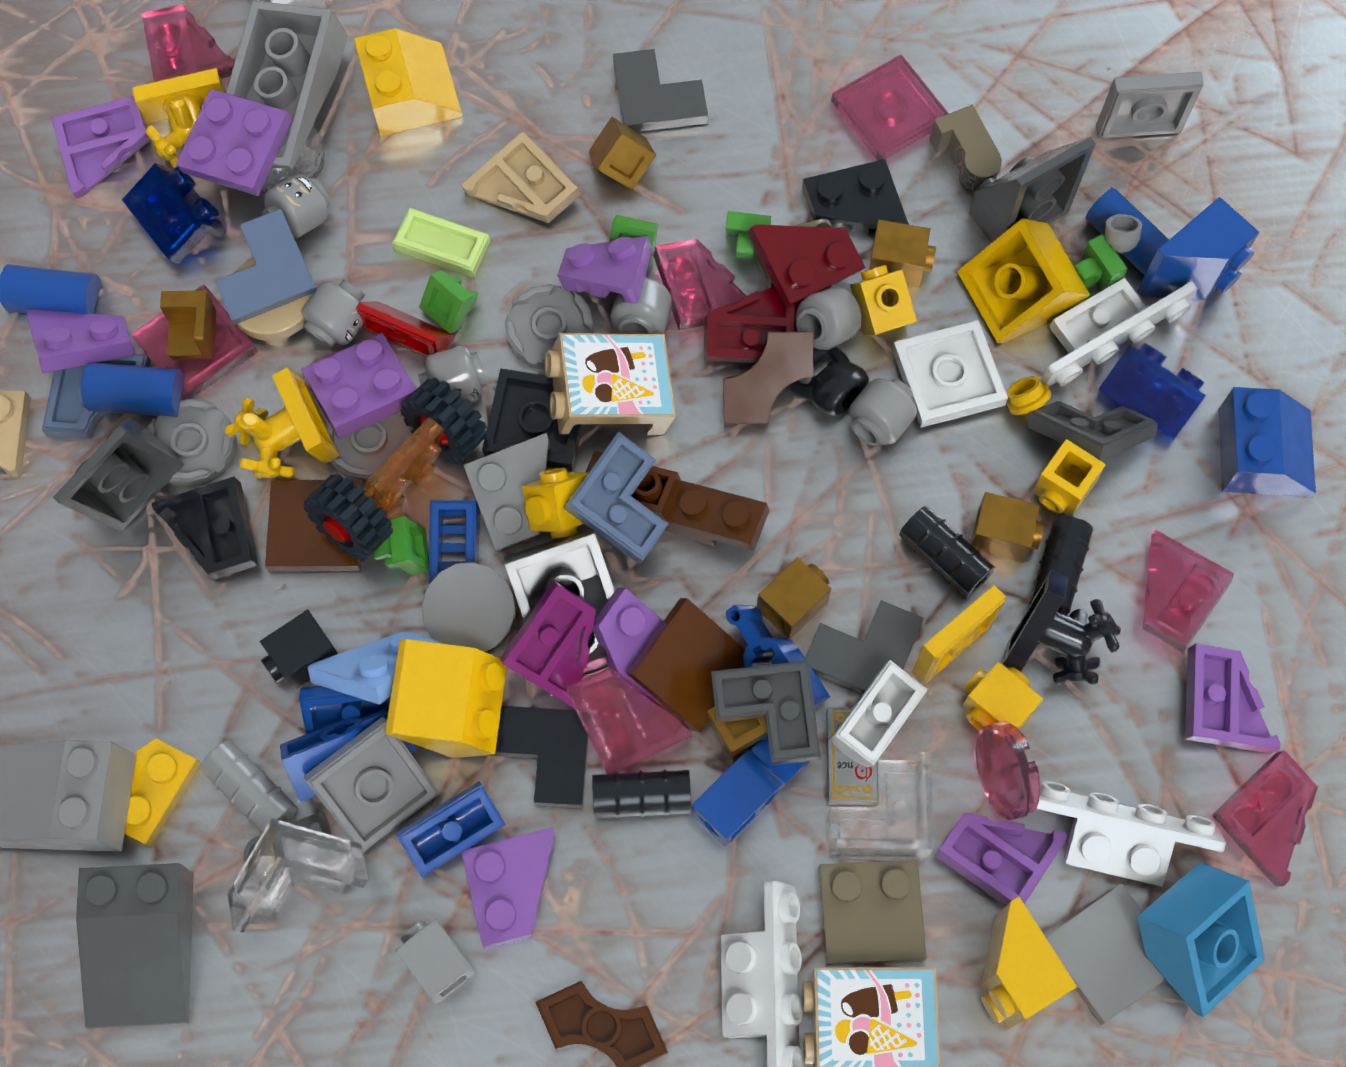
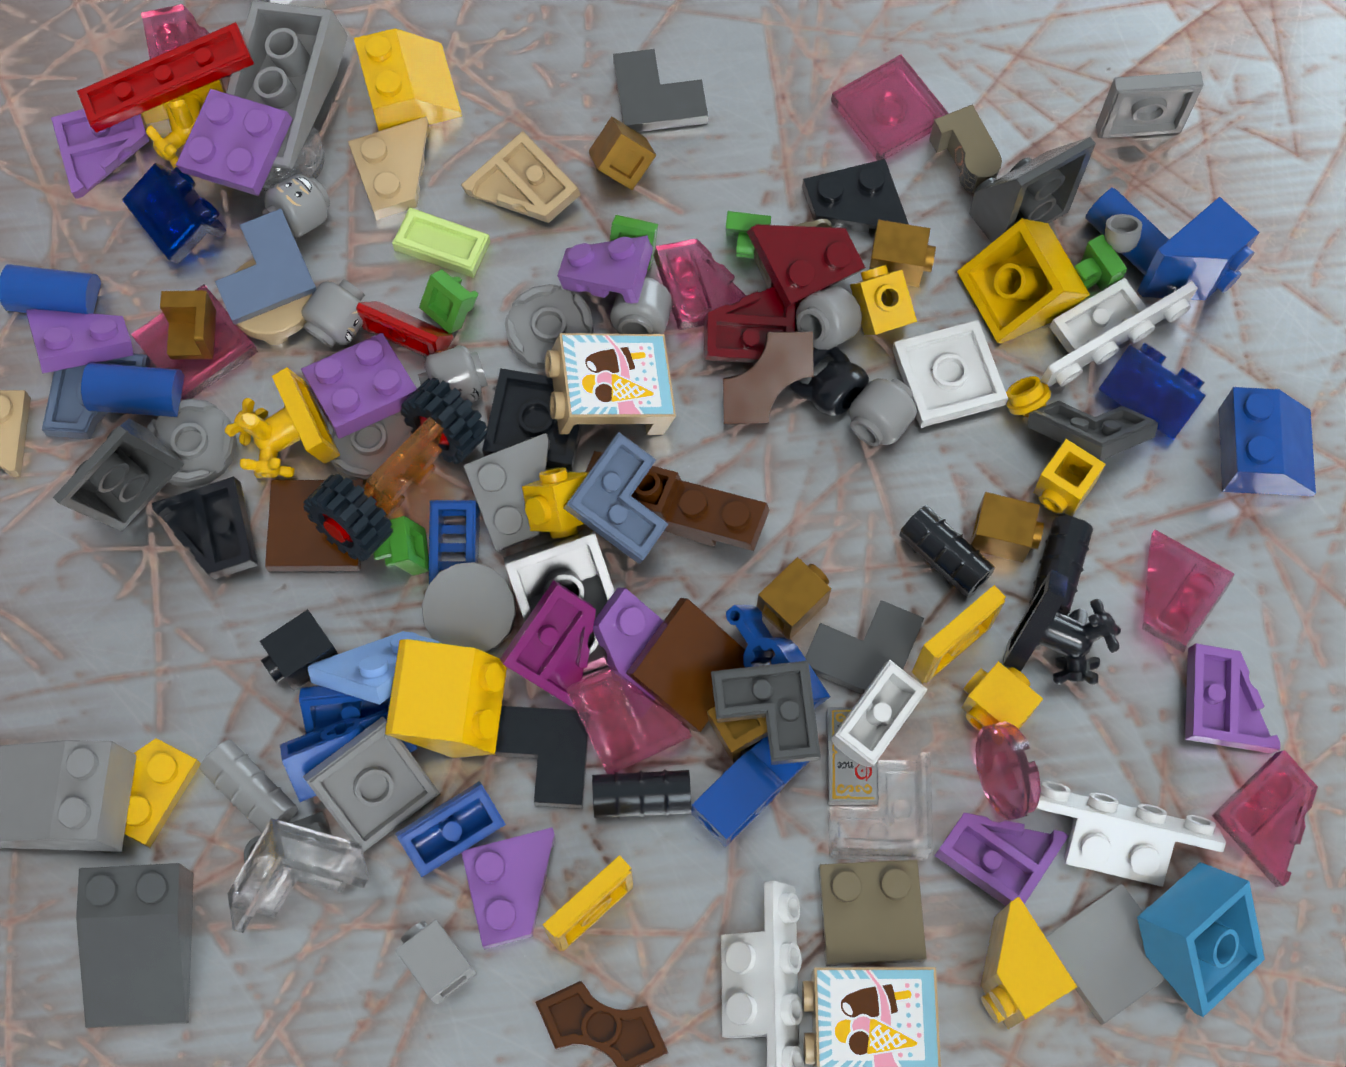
(165, 77): none -> red tile
(392, 166): none -> tan wing
(589, 904): none -> yellow tile

